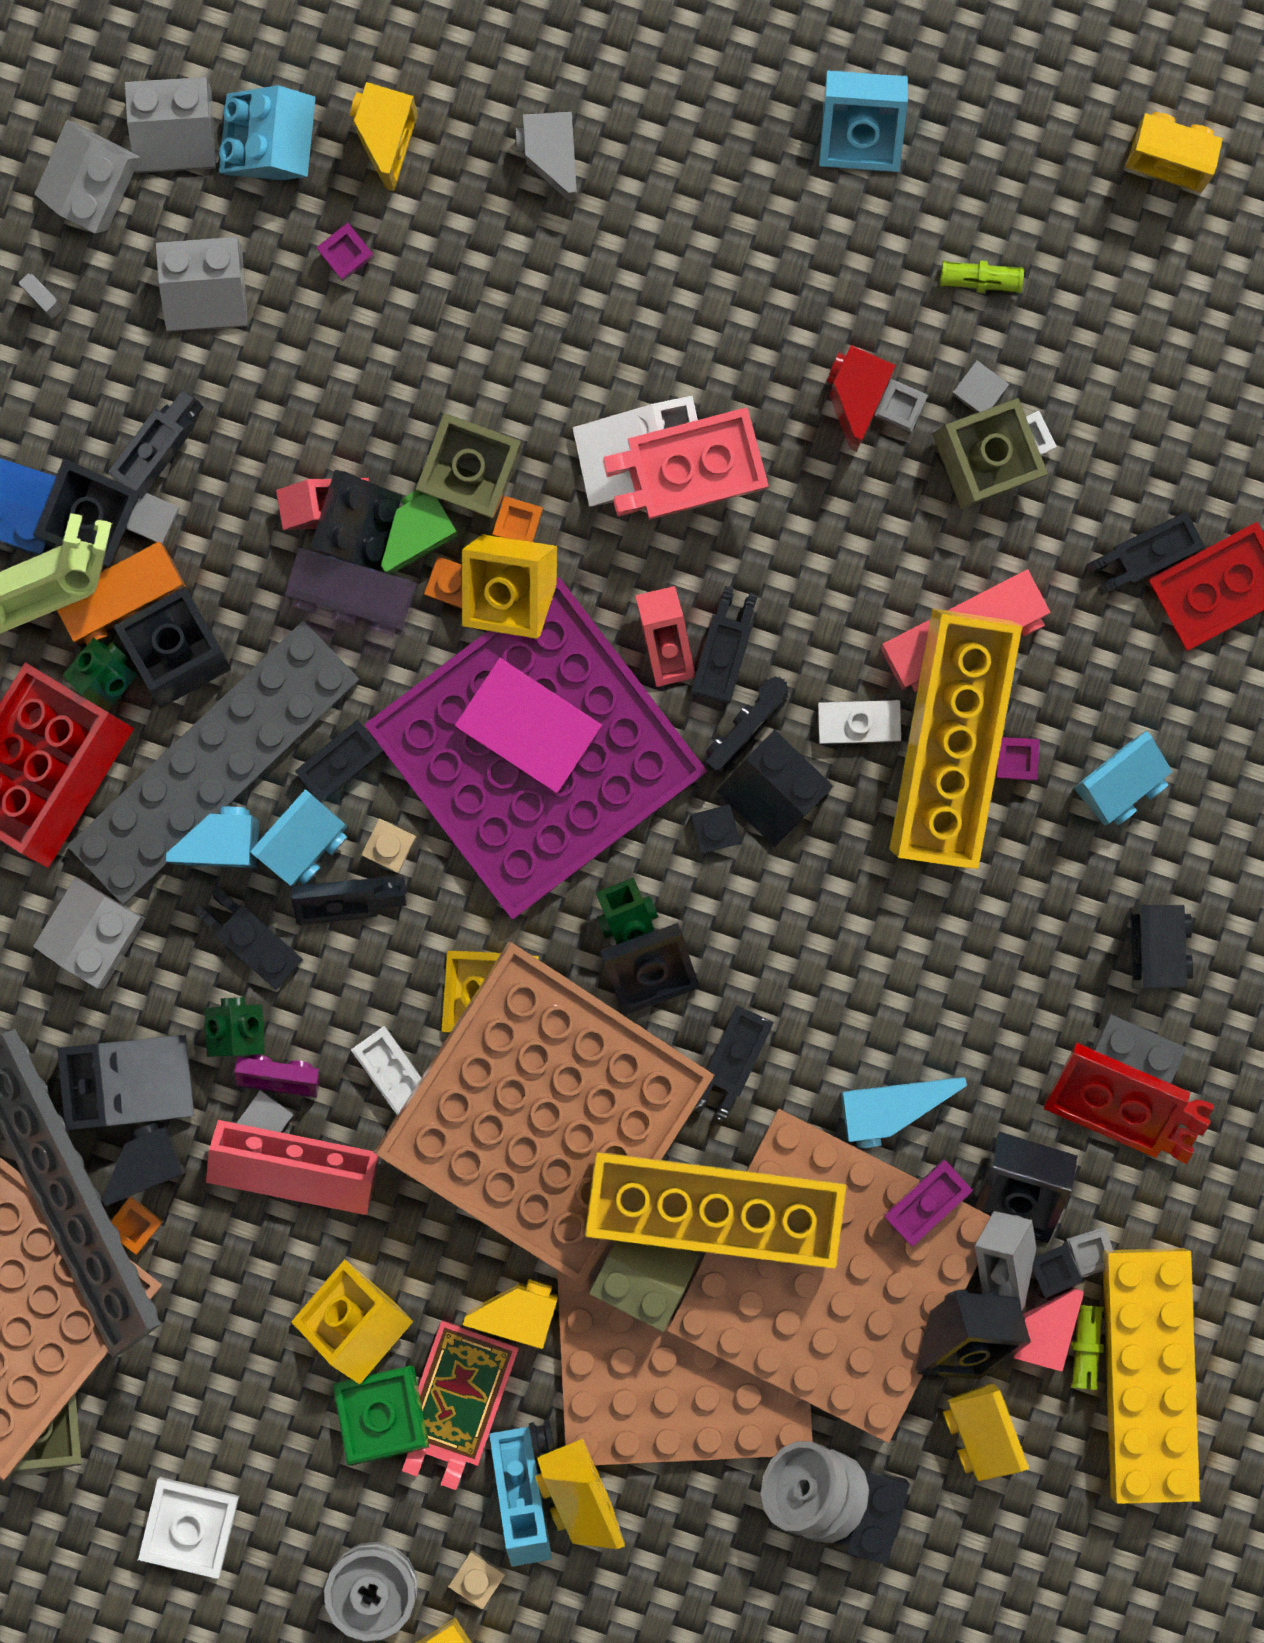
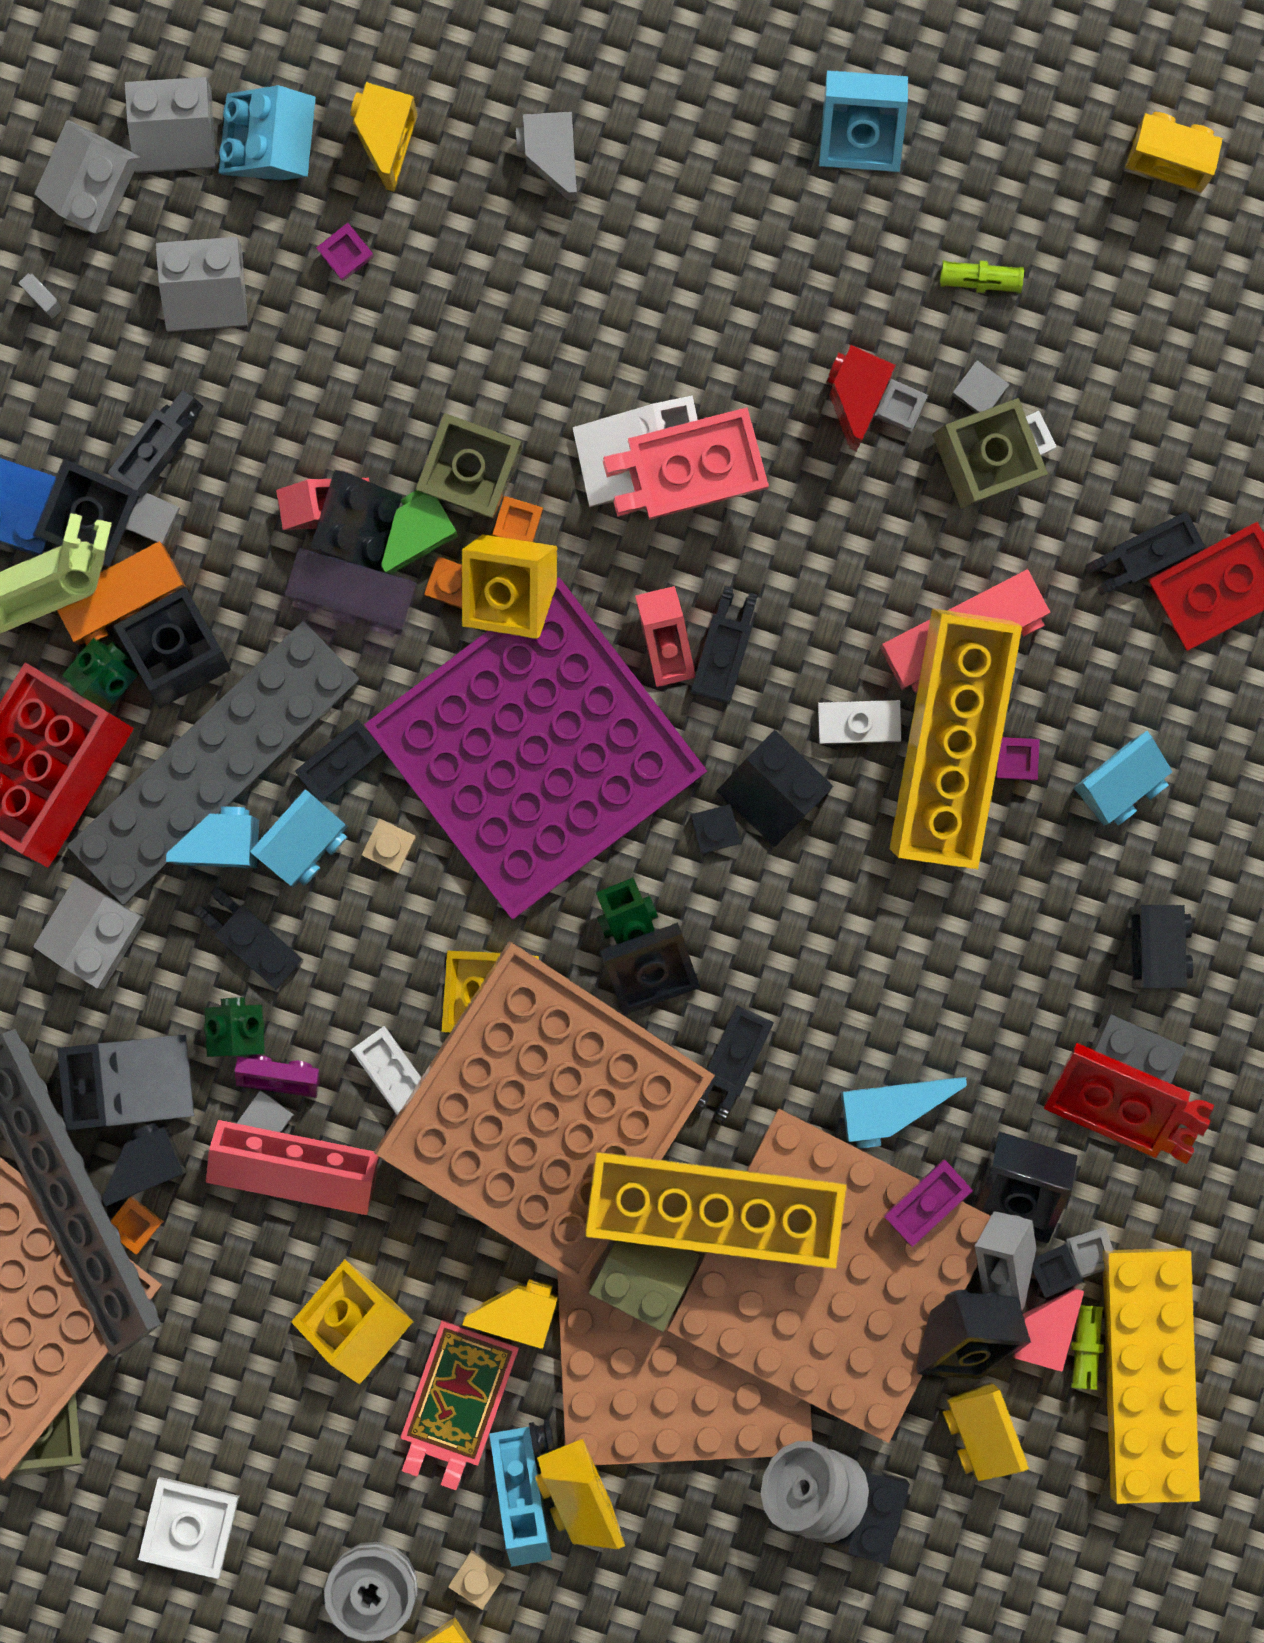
(347, 899): black hinge -> none
(381, 1416): green tile -> none
(528, 725): dark pink tile -> none
(748, 725): black hinge -> none

